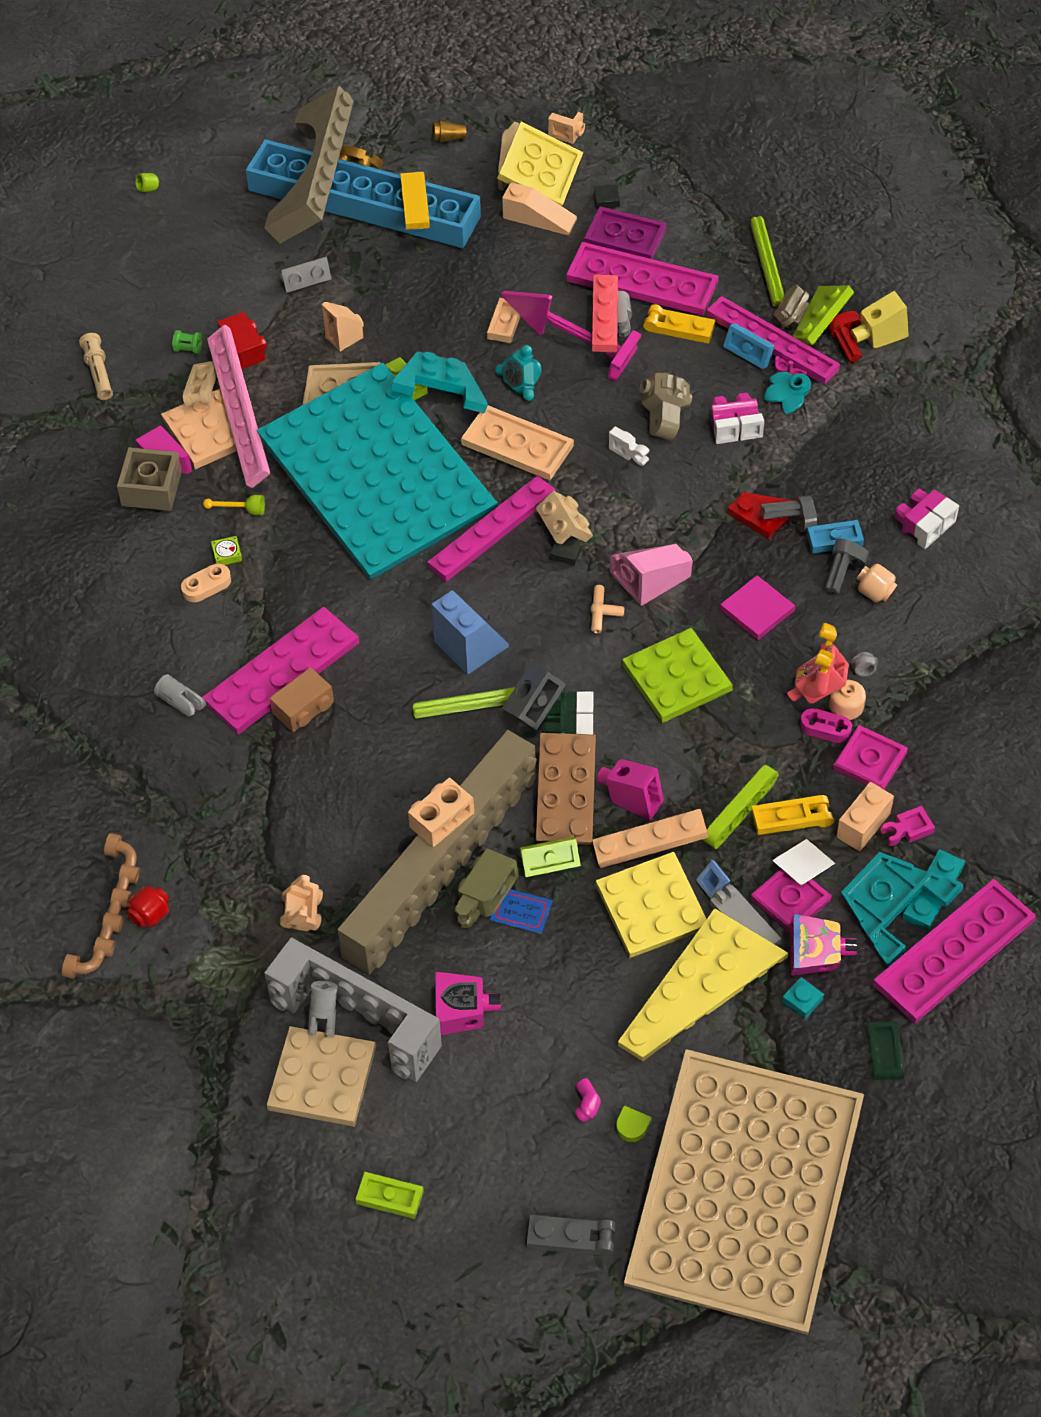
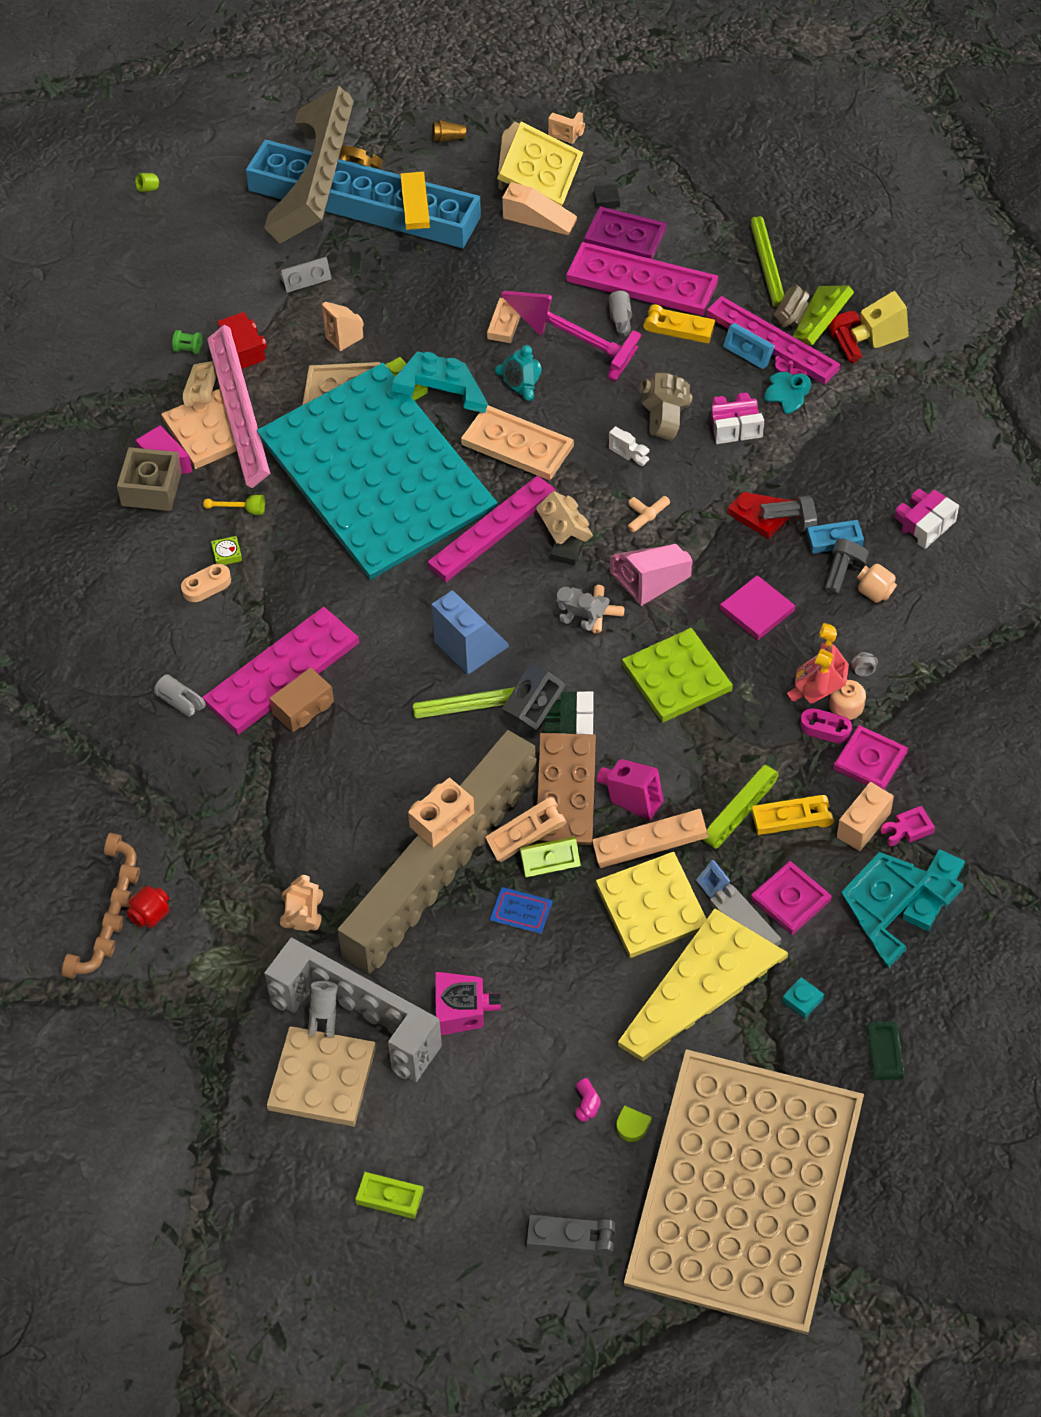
(95, 358): tan pin -> none
(485, 887): olive hinge -> none
(525, 829): none -> light nougat plate
(581, 605): none -> light grey piece
(605, 313): coral plate -> none
(647, 513): none -> light nougat piece
(803, 862): white sticker -> none
(817, 945): torso -> none
(954, 951): dark pink plate -> none

